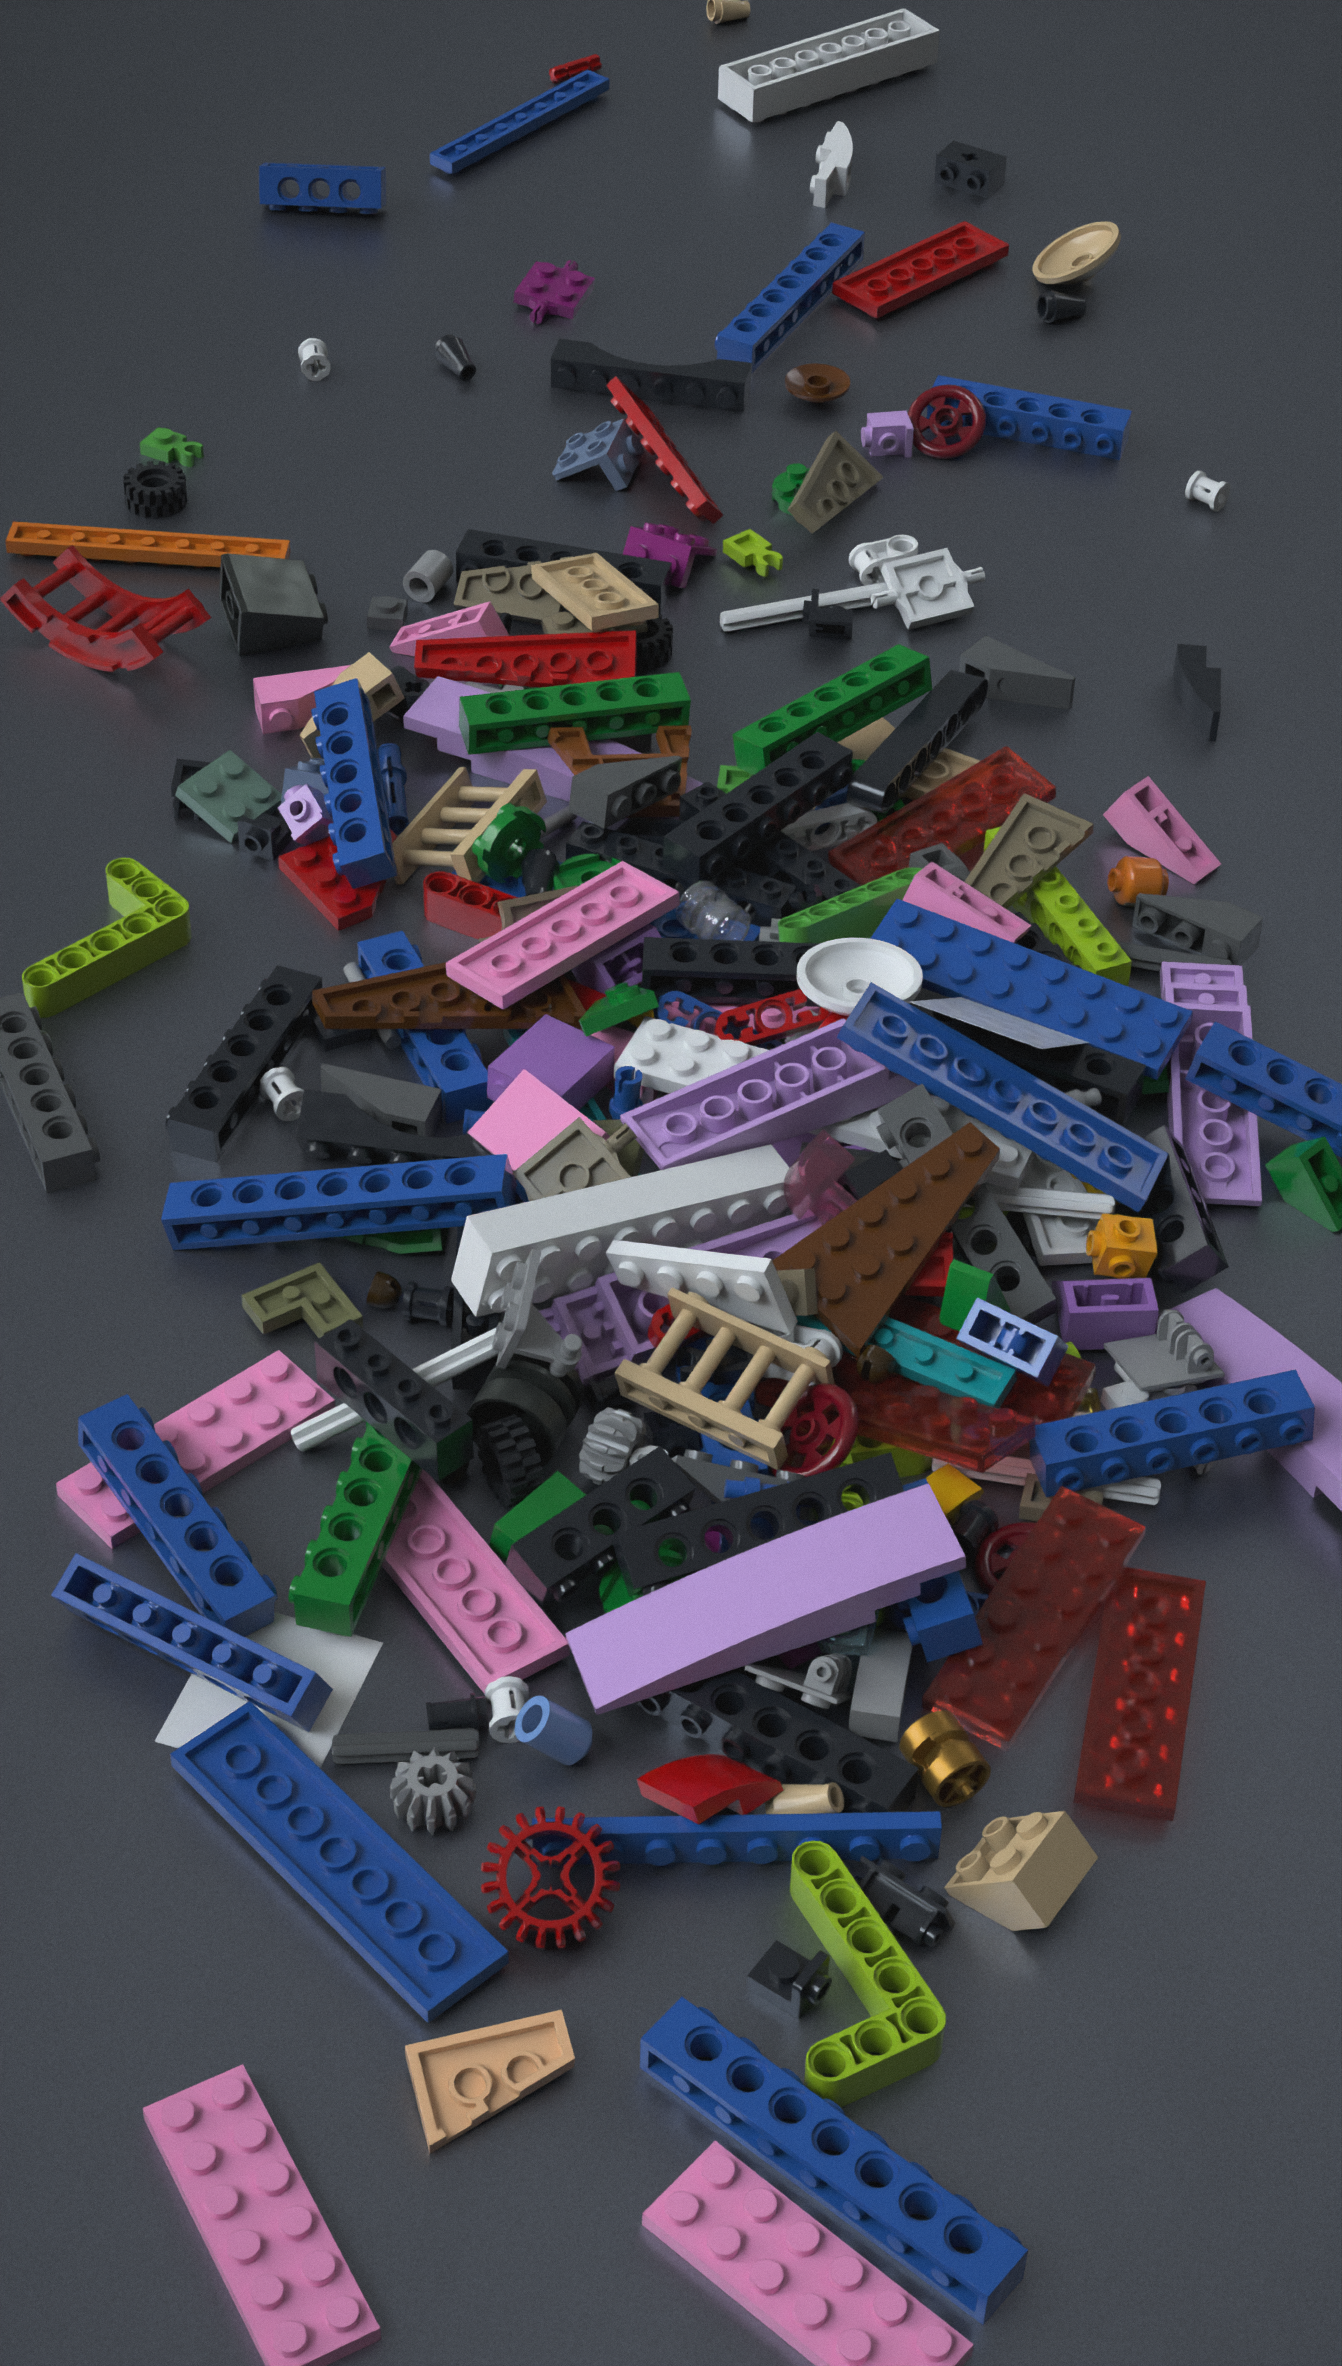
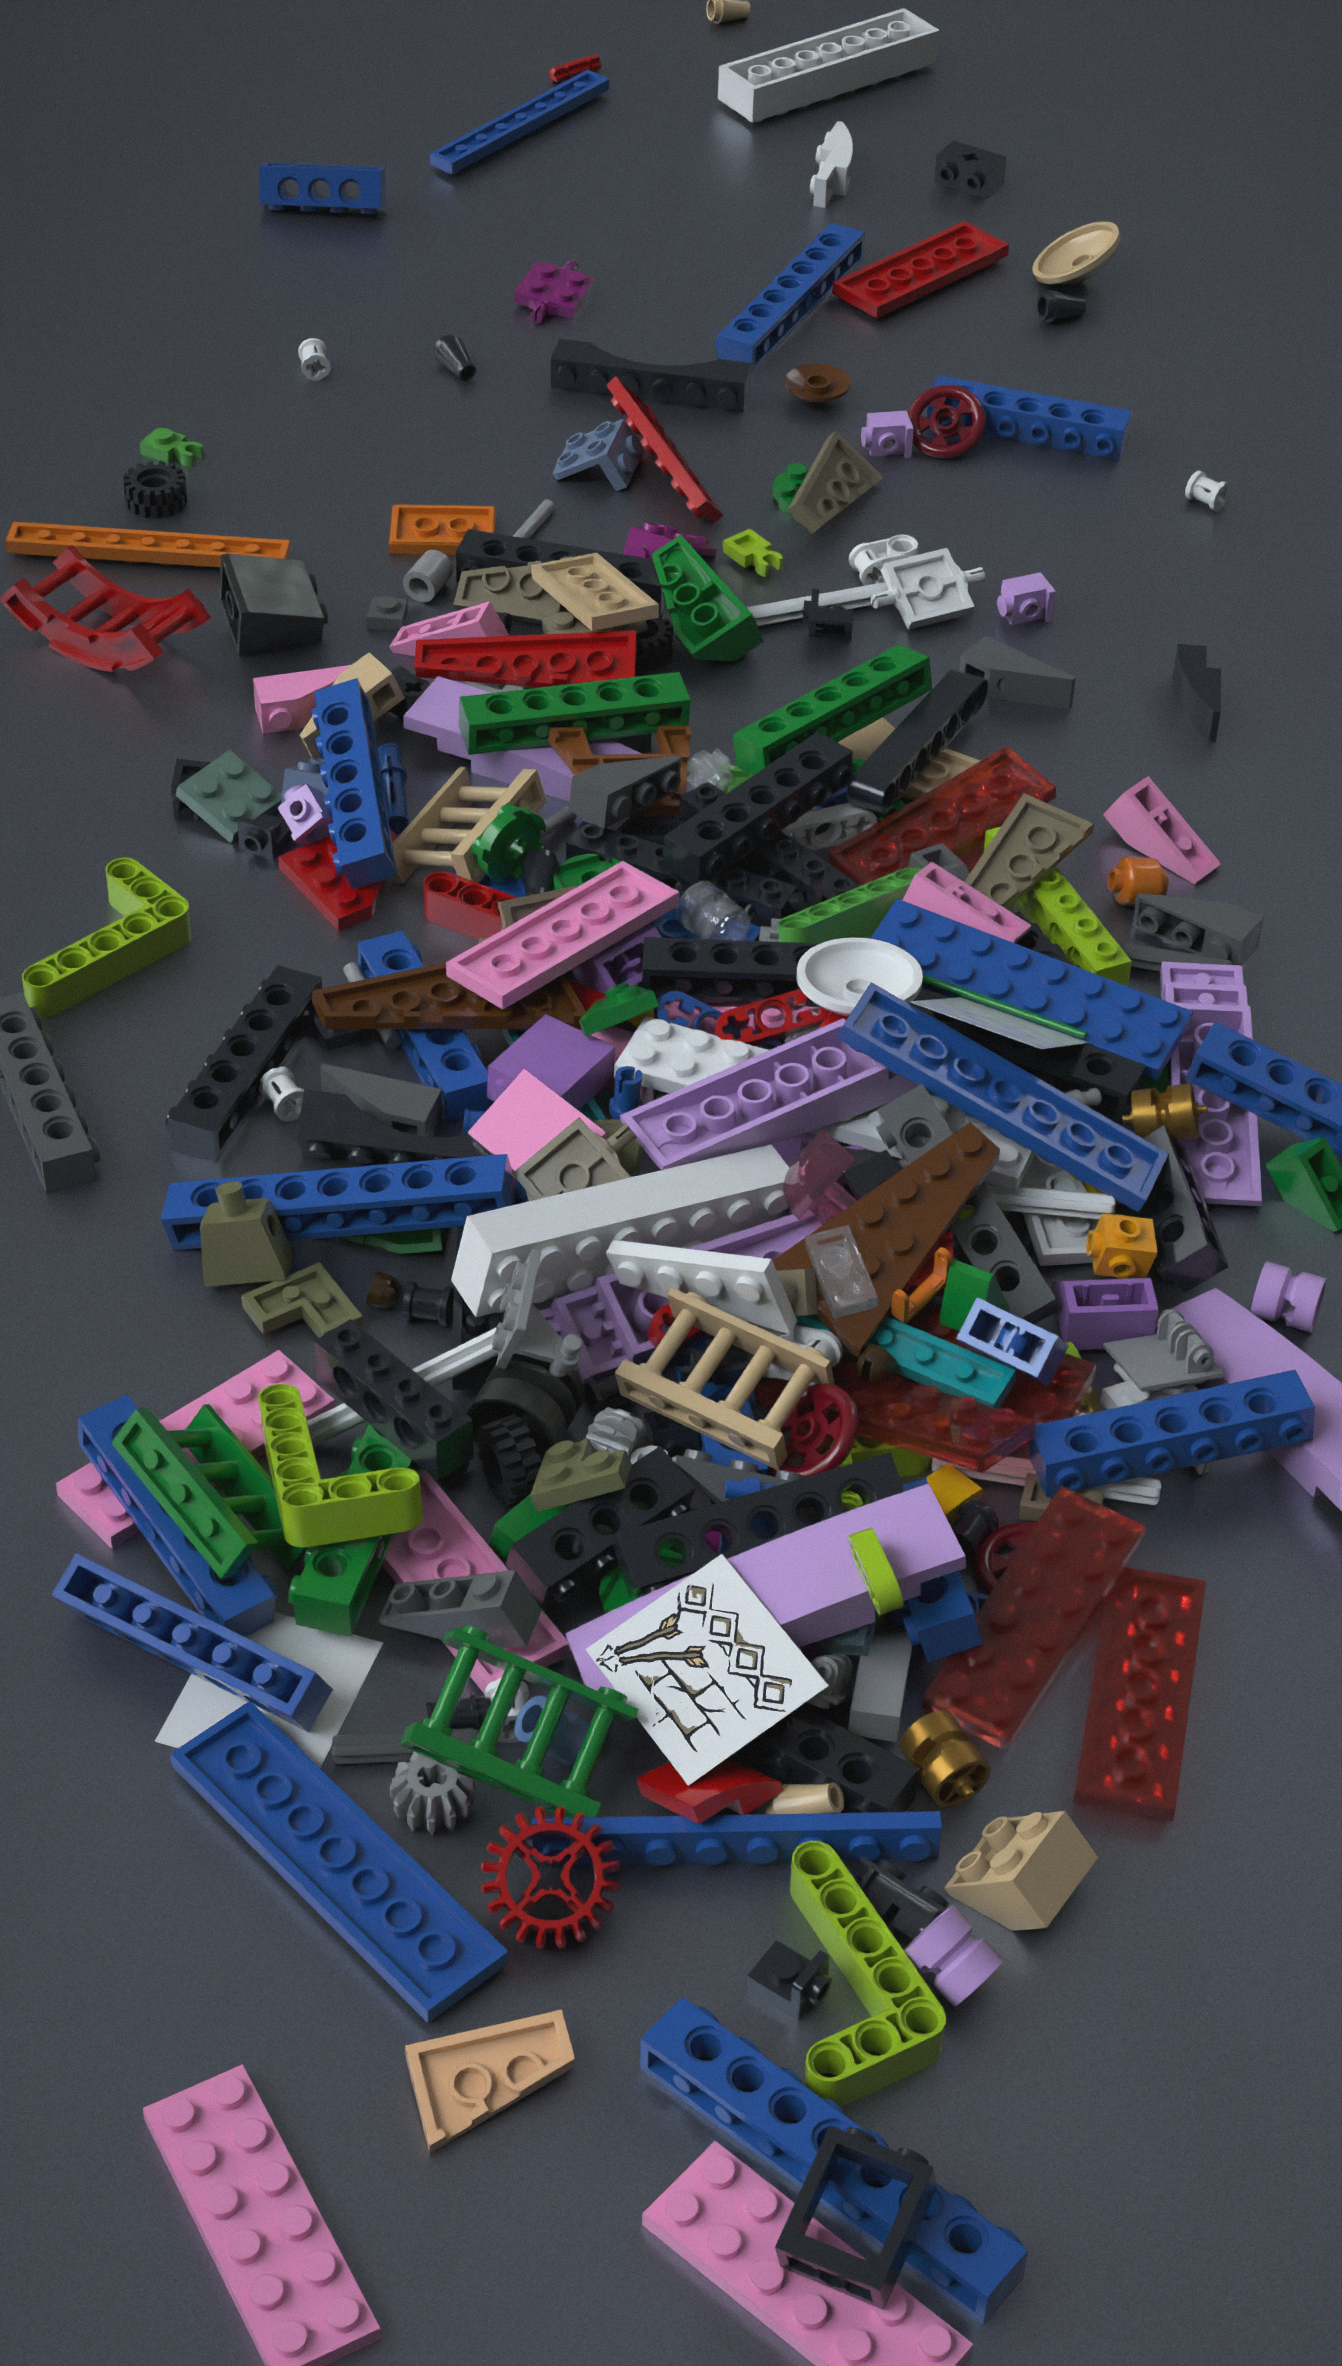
(190, 1498): none -> green fence
(243, 1240): none -> olive torso
(331, 1508): none -> lime beam
(436, 527): none -> orange tile
(480, 1756): none -> green fence
(488, 1601): none -> dark grey slope
(535, 519): none -> light grey bar
(578, 1473): none -> olive plate
(702, 607): none -> green wedge
(706, 1669): none -> white sticker
(710, 768): none -> clear gear
(838, 2268): none -> black window
(841, 1271): none -> clear plate
(875, 1571): none -> lime beam
(906, 1307): none -> orange piece
(953, 1955): none -> lavender wheel
(1004, 1006): none -> green piece
(1026, 599): none -> lavender brick
(1173, 1109): none -> pearl gold wheel
(1288, 1296): none -> lavender wheel

